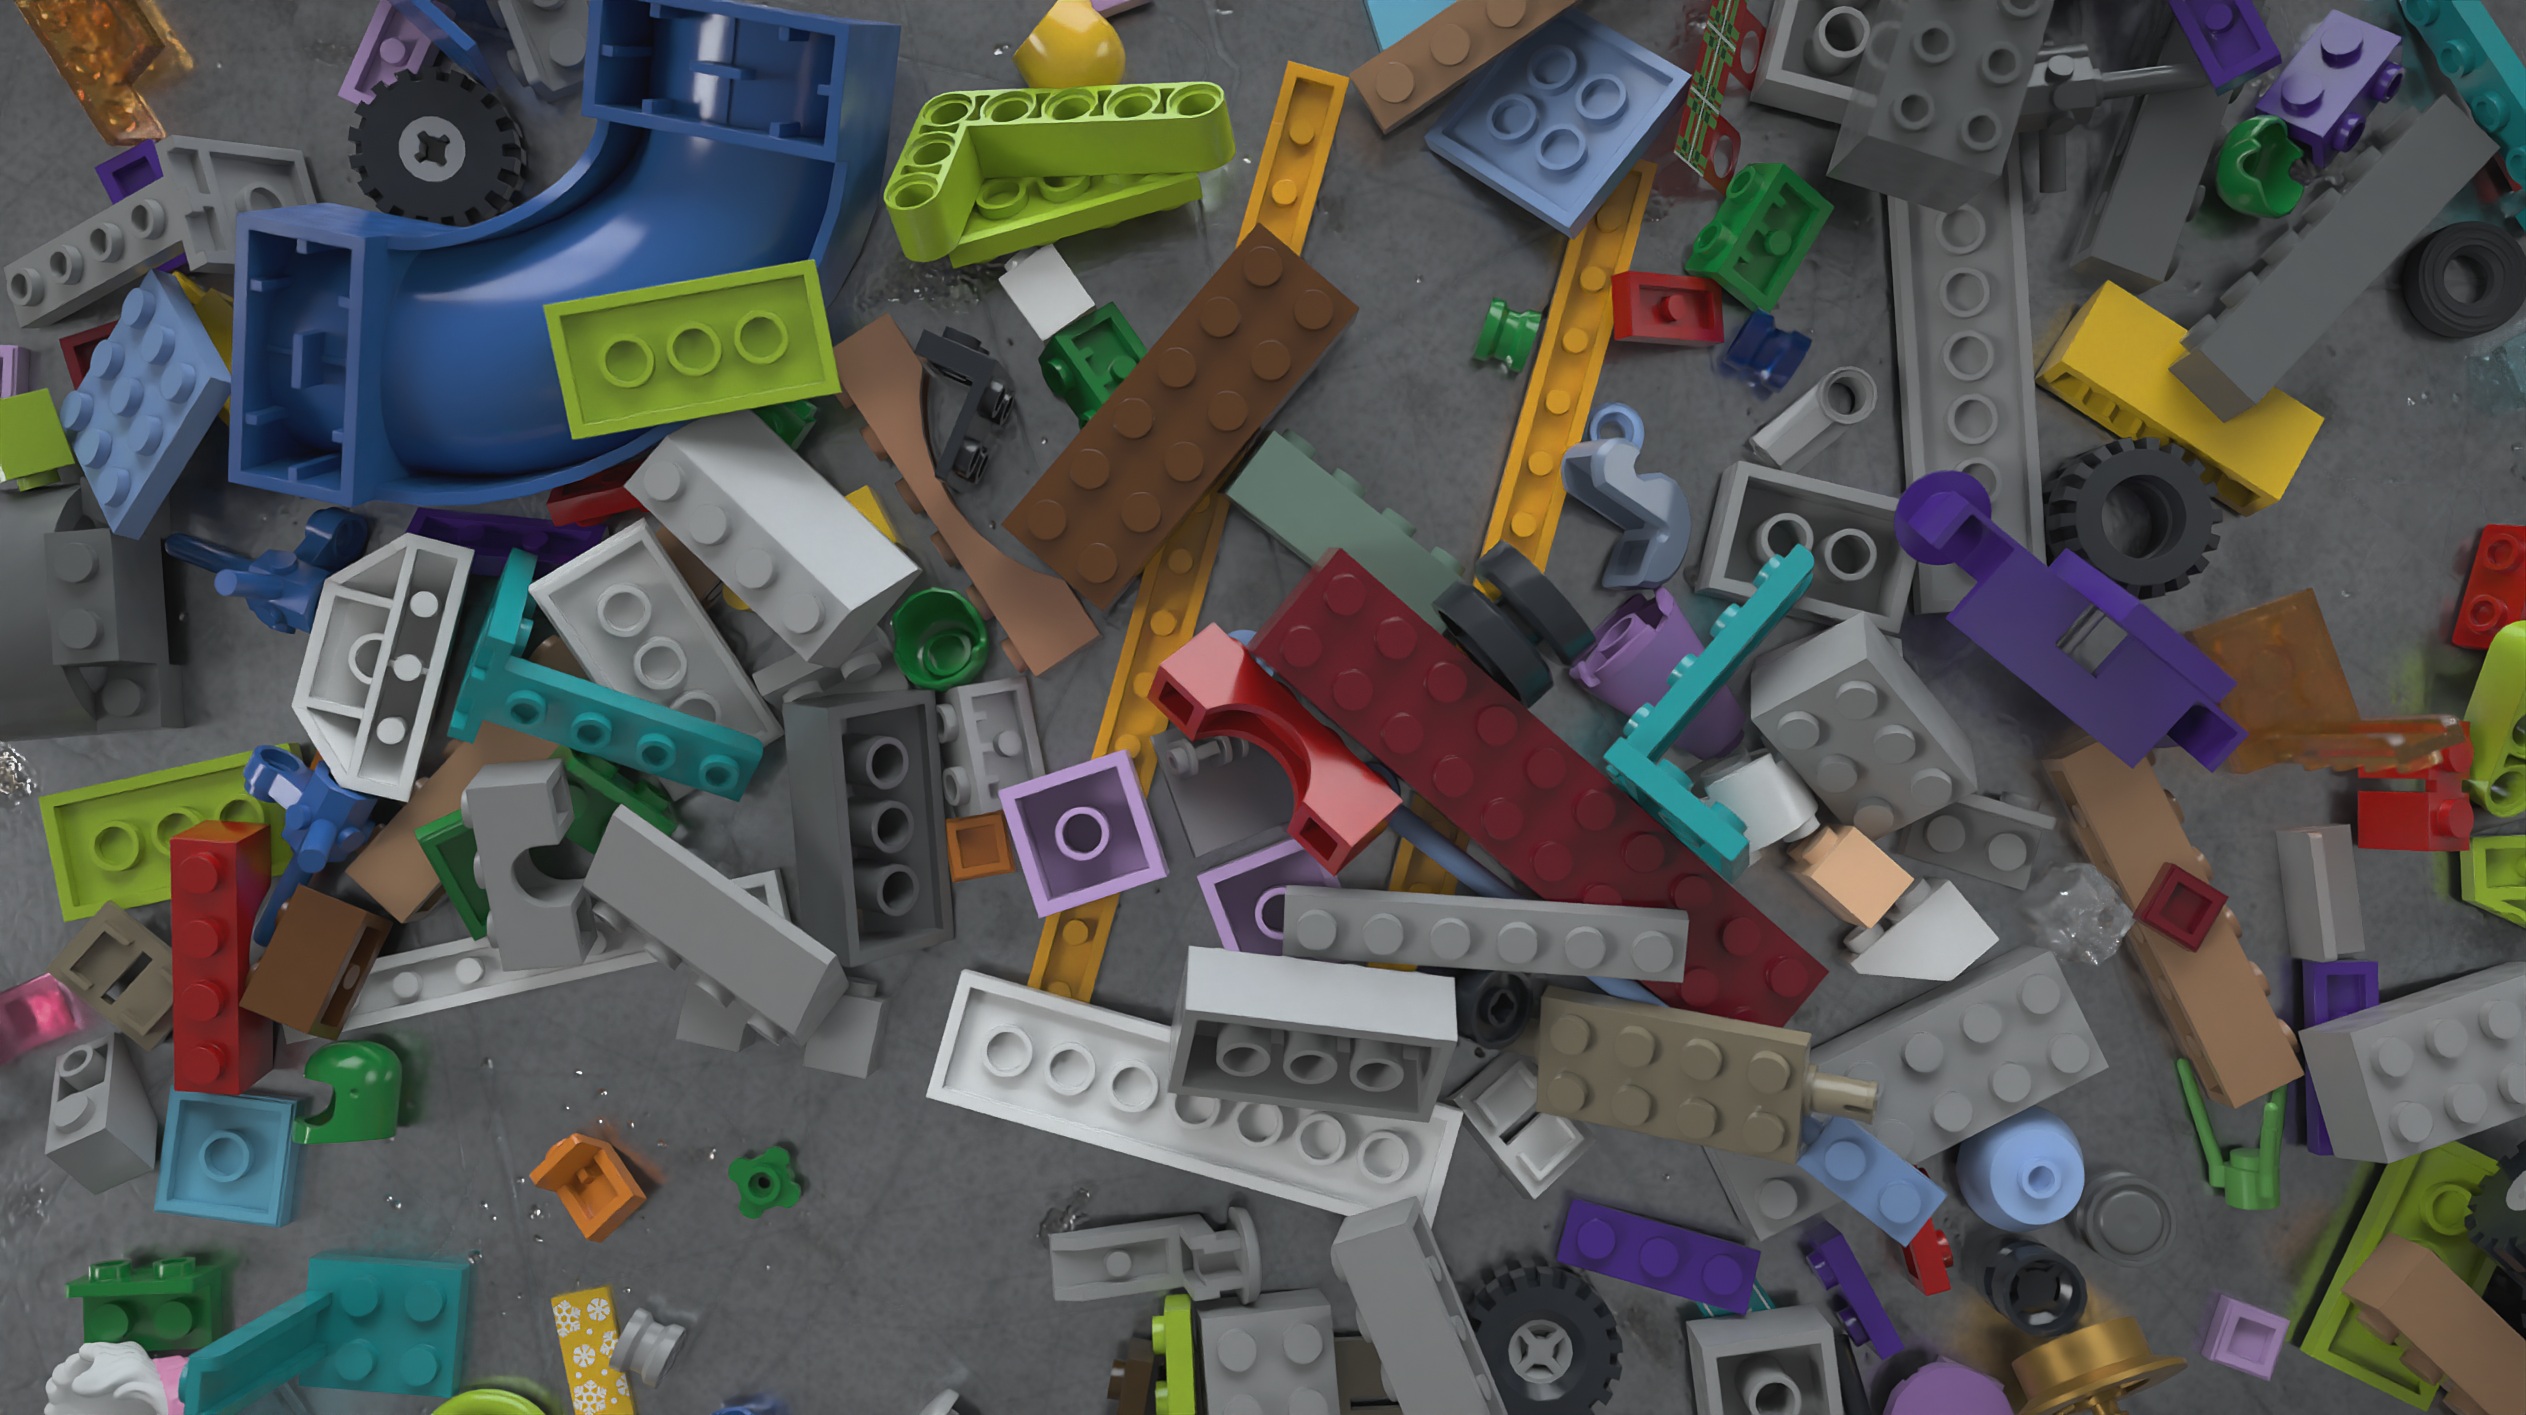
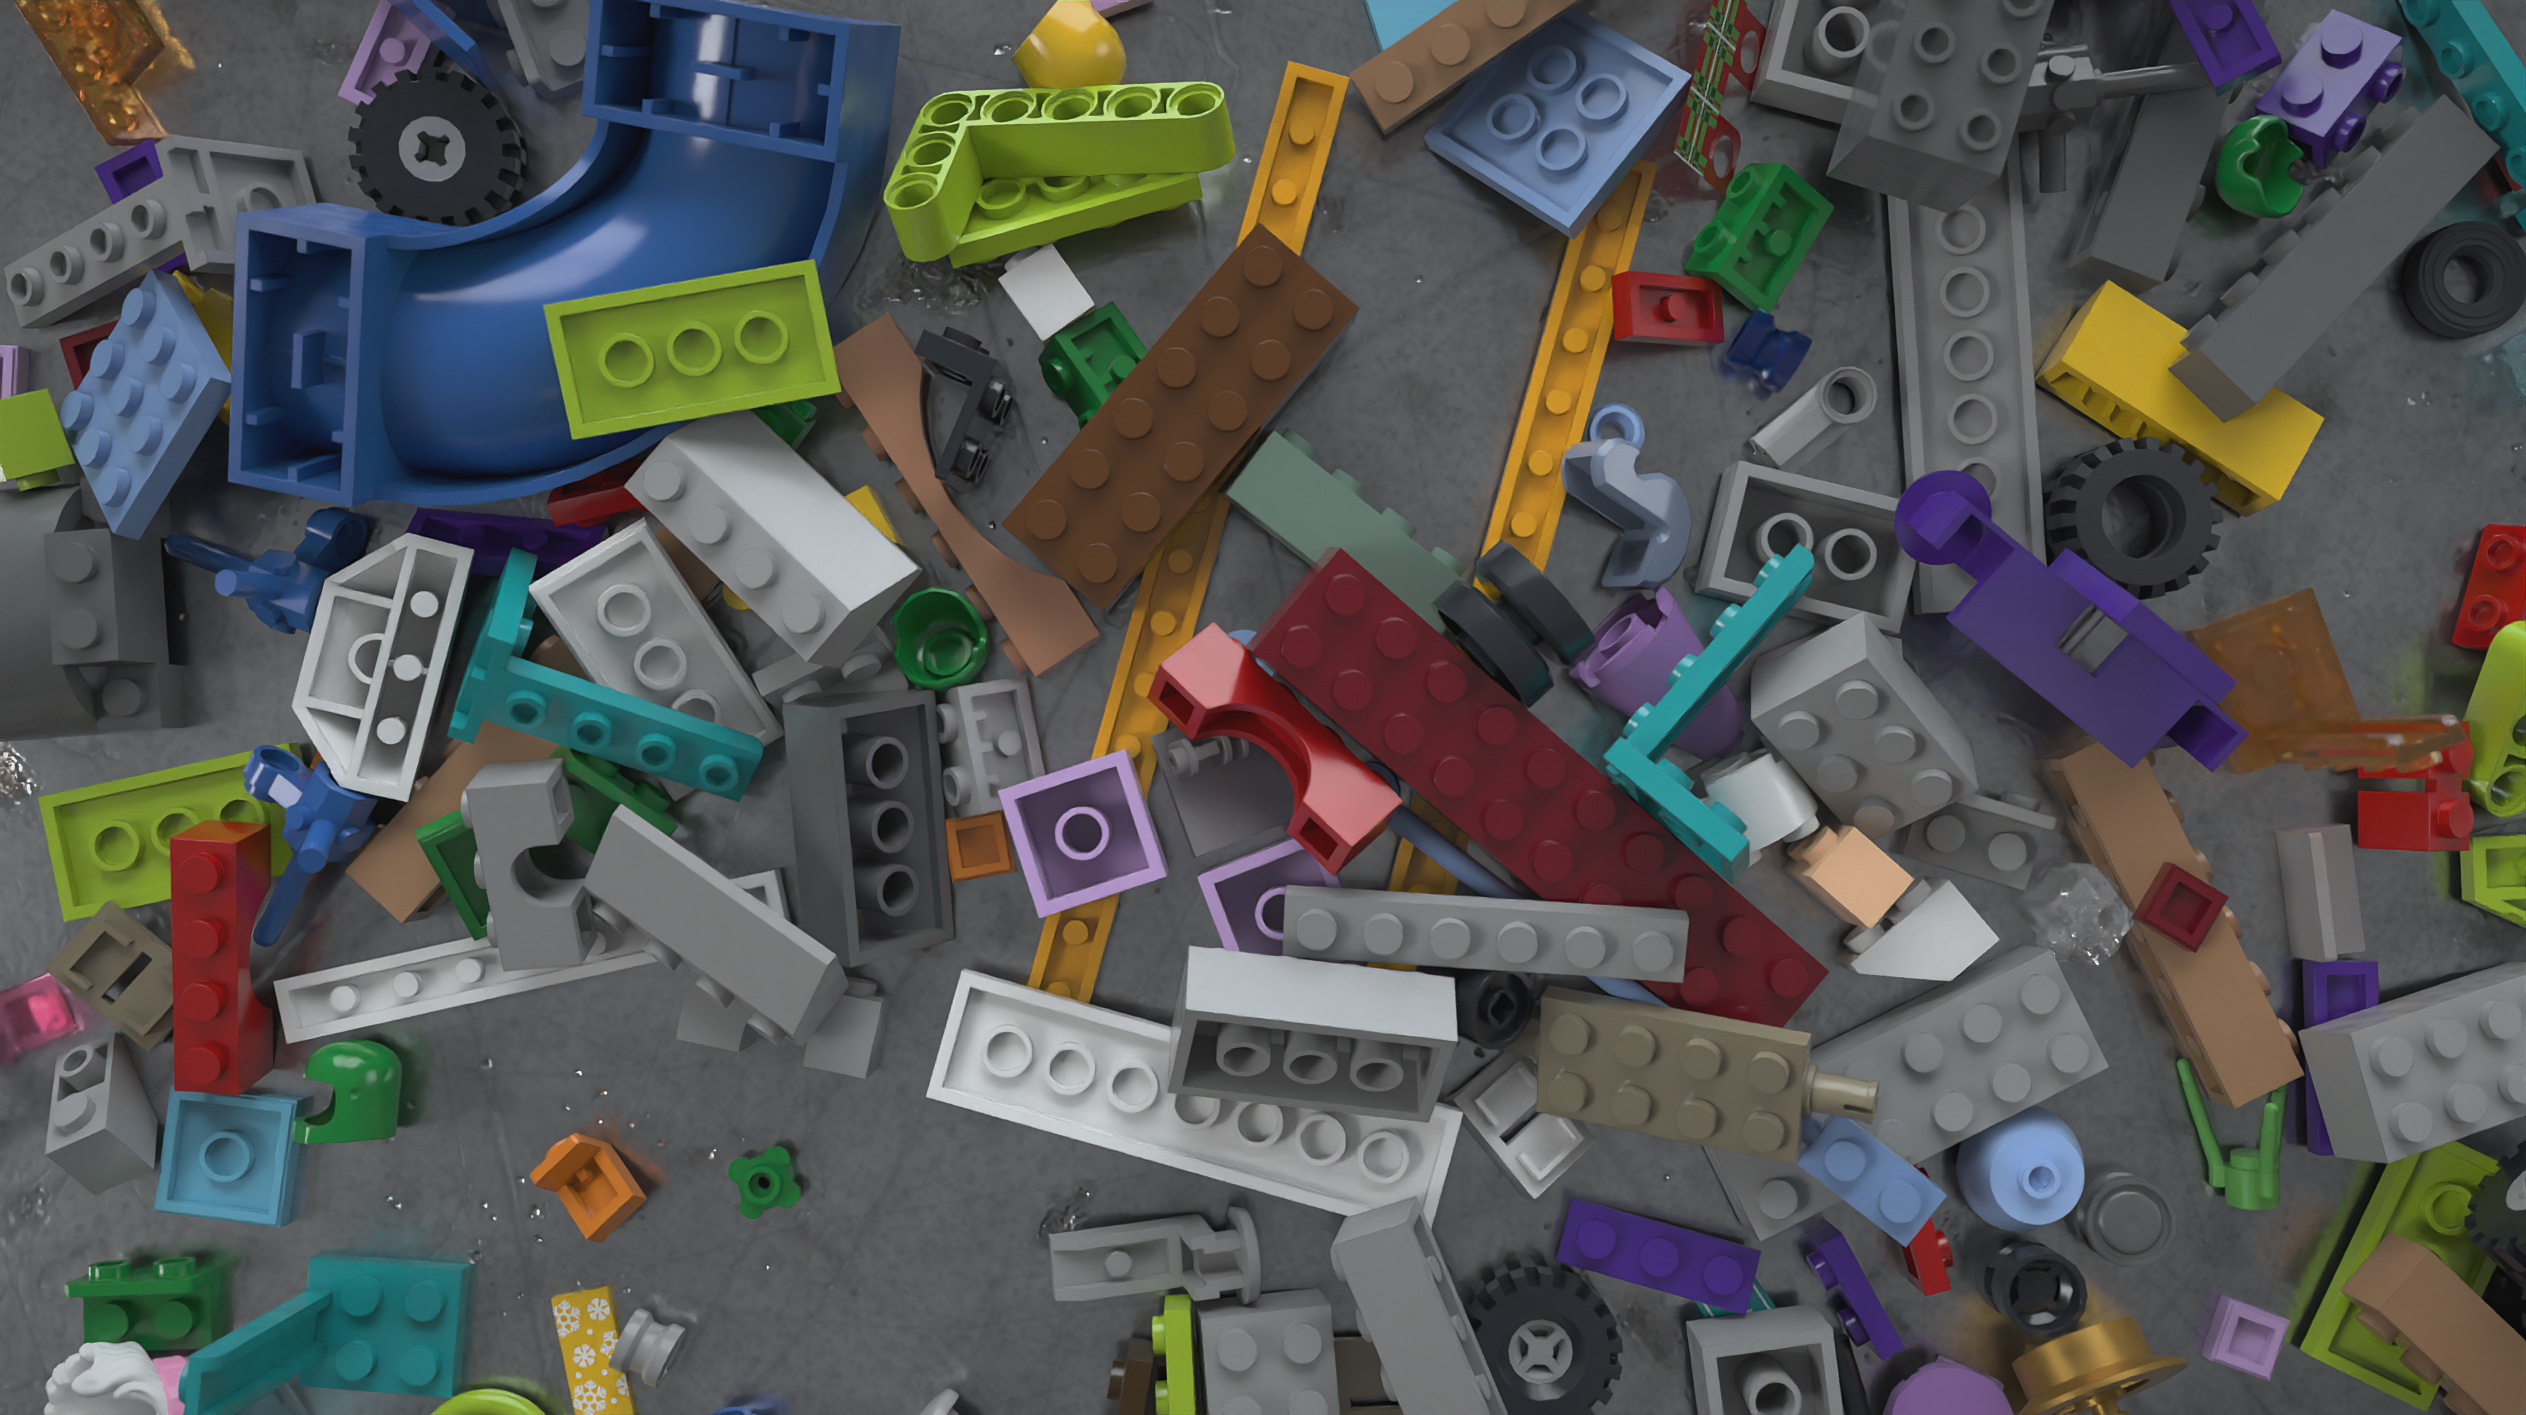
(315, 963): reddish brown brick -> none
(1507, 335): green wheel -> none

